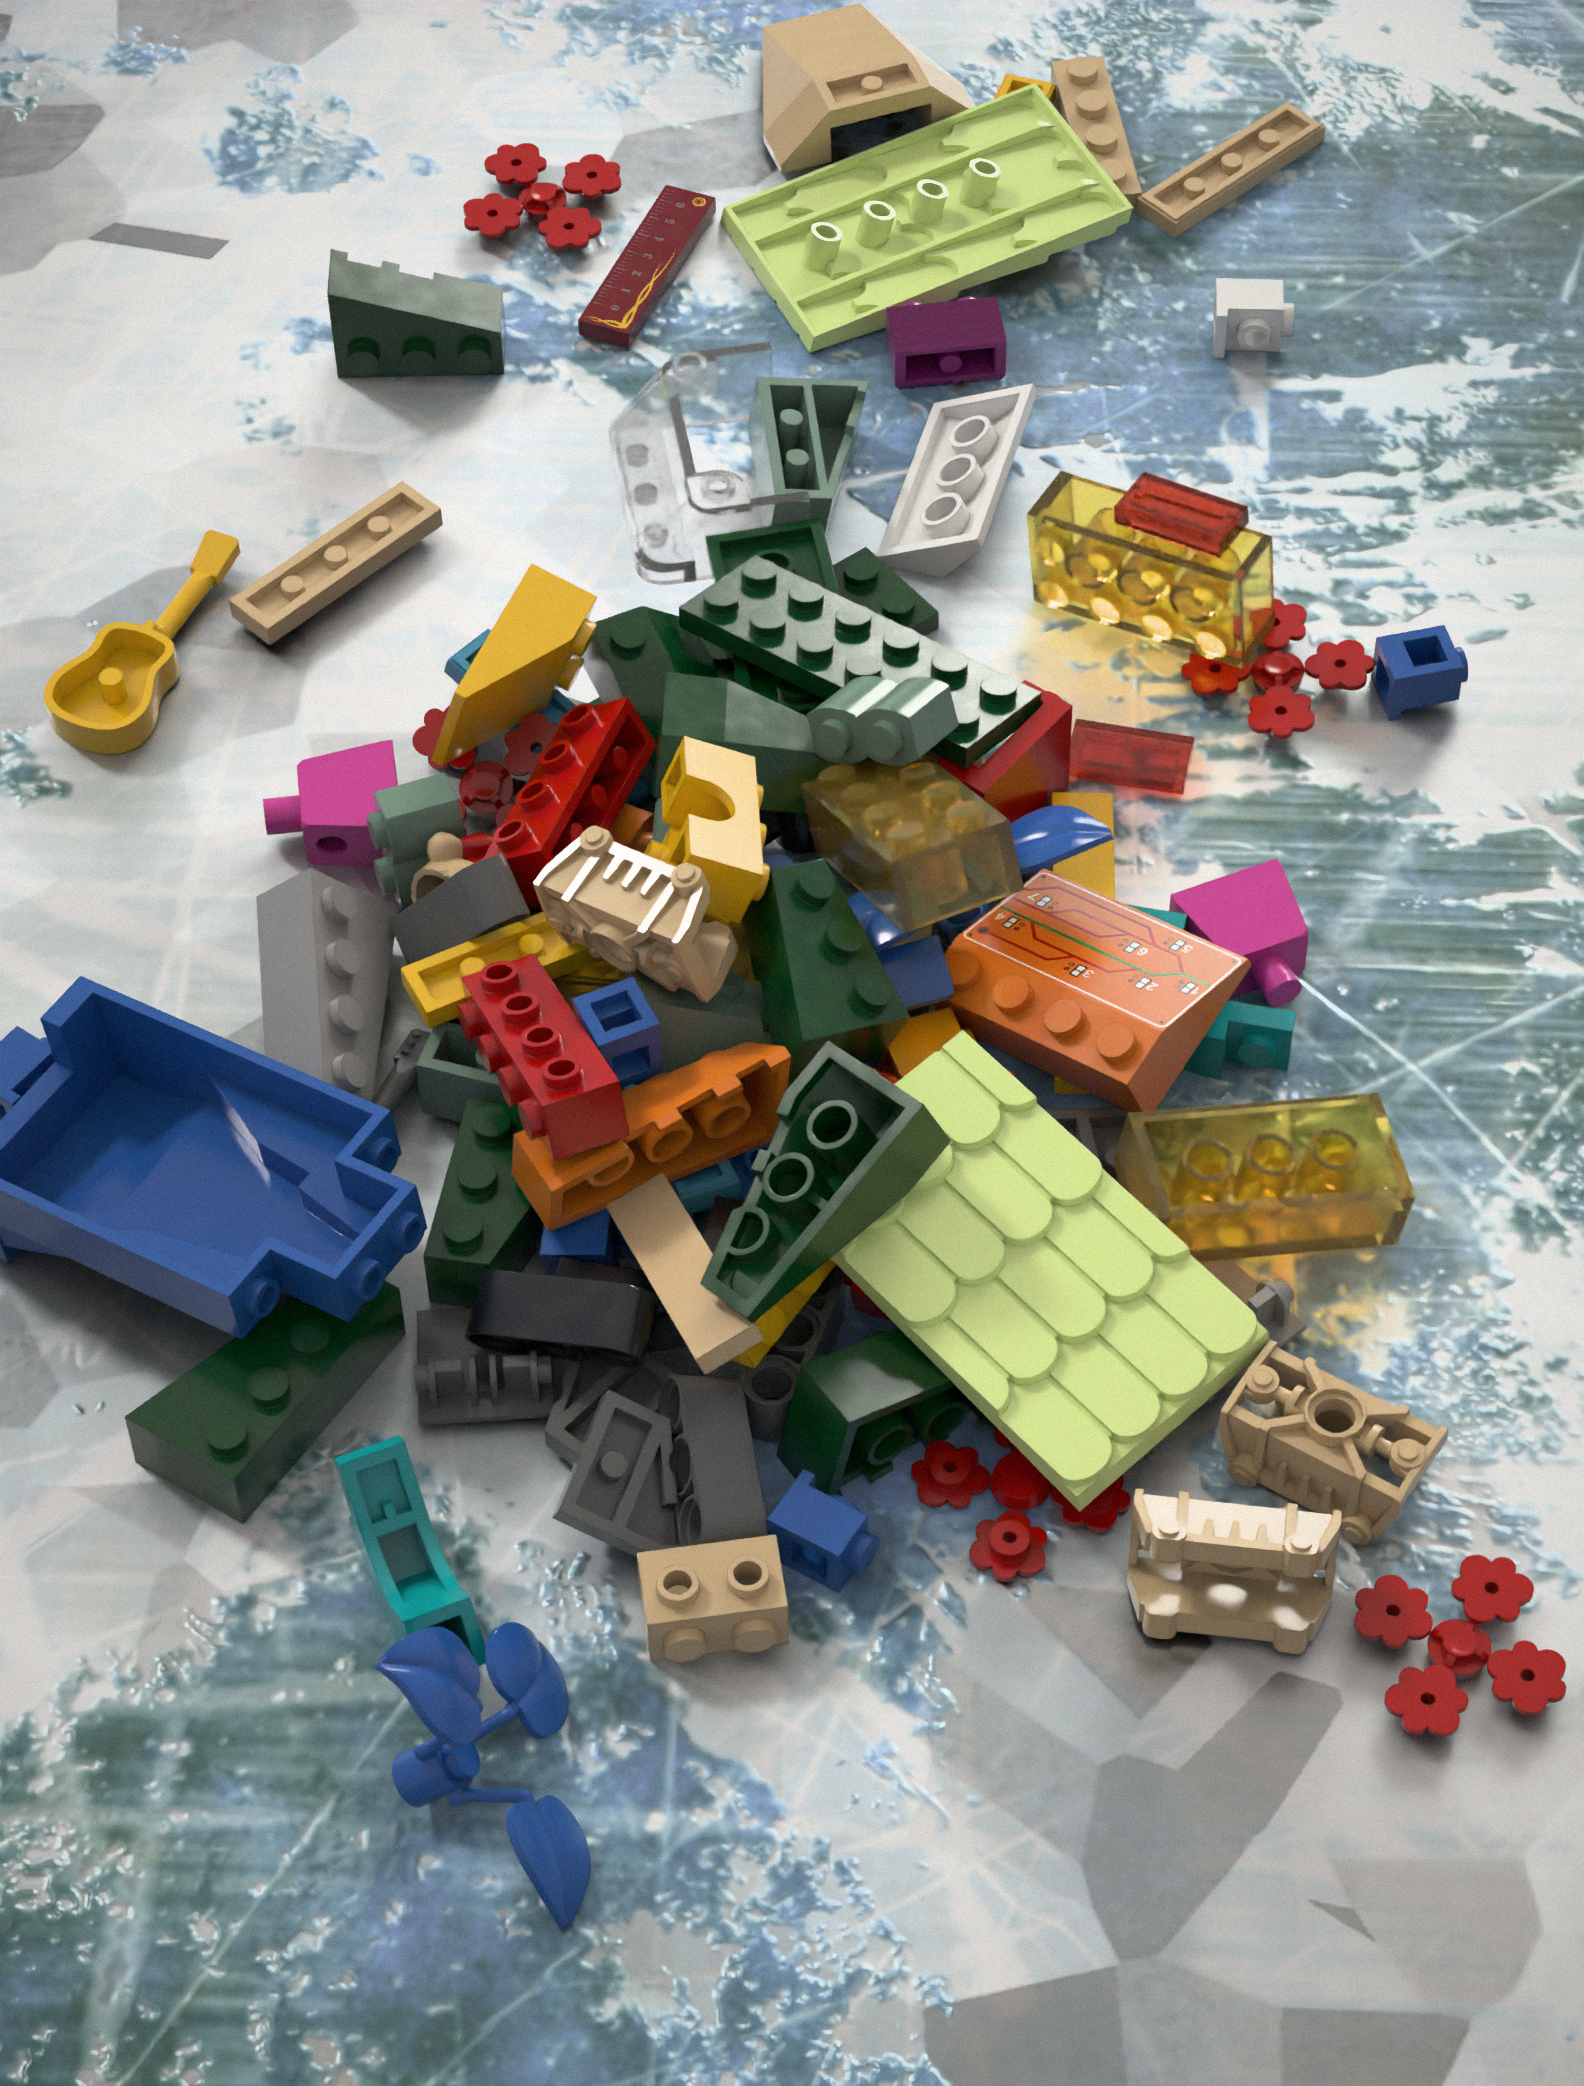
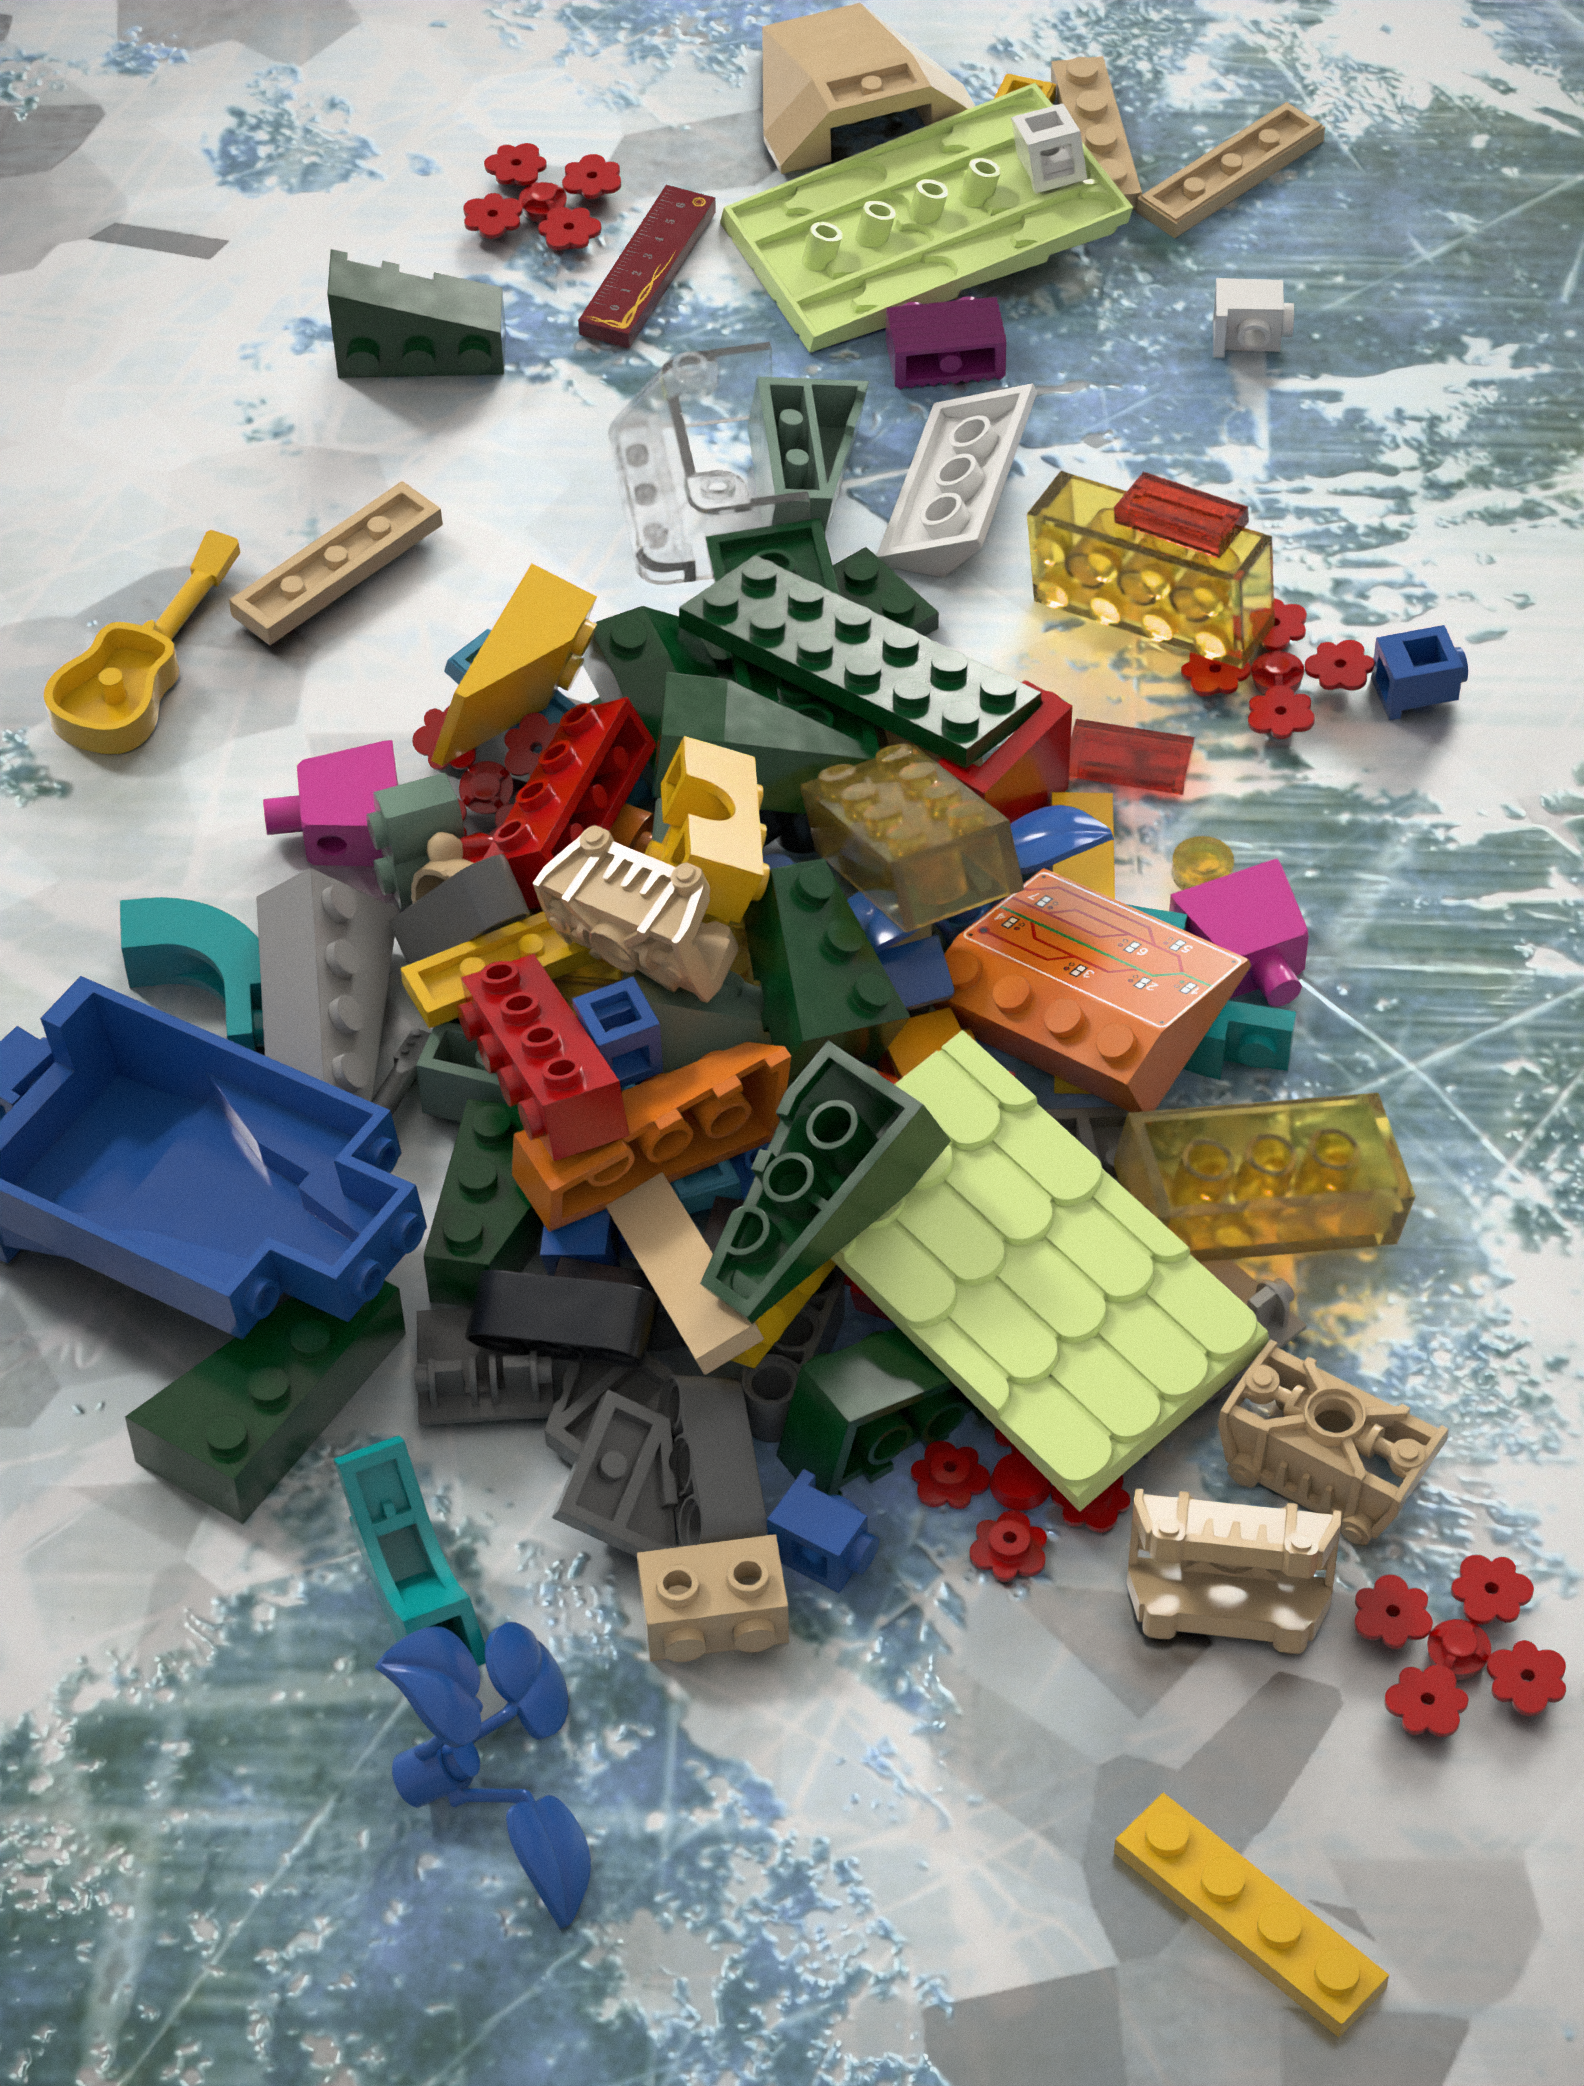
(196, 947): none -> teal arch
(883, 720): sand green brick -> none
(1049, 147): none -> white brick
(1200, 861): none -> clear yellow tile
(1251, 1914): none -> yellow plate

